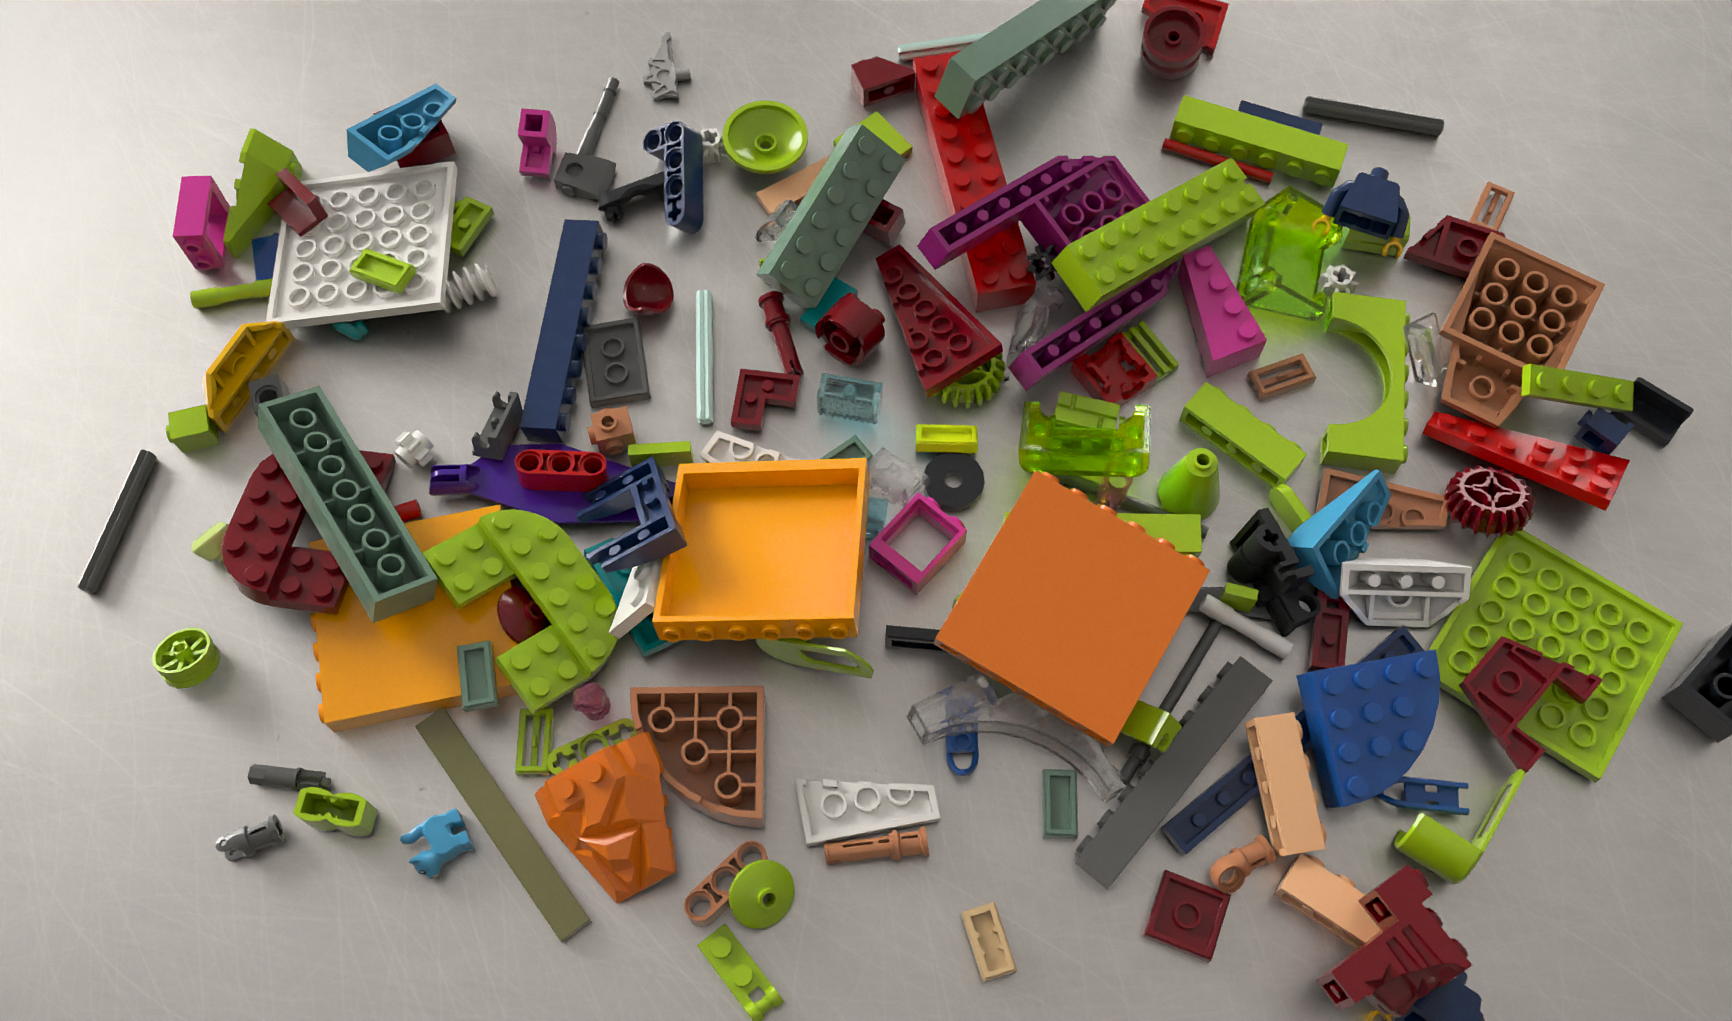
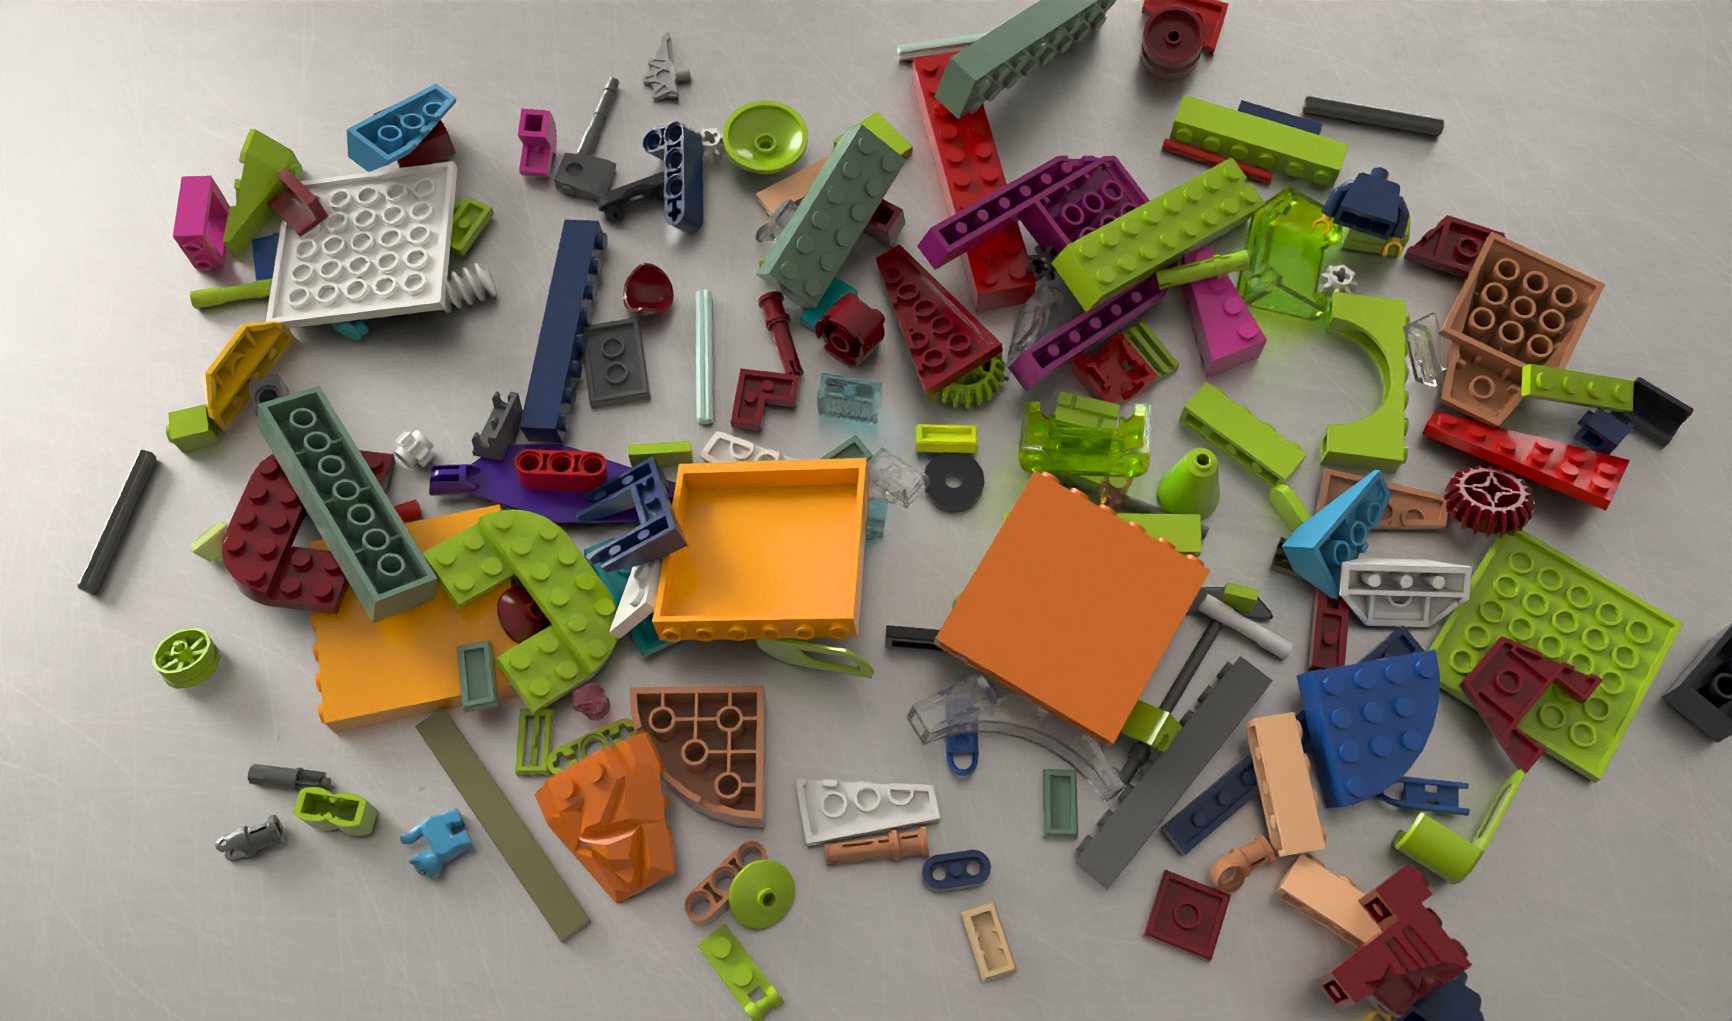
(382, 271): lime tile -> none
(611, 430): nougat brick -> none
(881, 80): dark red slope -> none
(900, 567): dark pink window -> none
(955, 867): none -> dark blue plate
(1213, 267): none -> lime pin
(1260, 386): nougat tile -> none
(1270, 565): black plate -> none
(1498, 192): nougat tile -> none

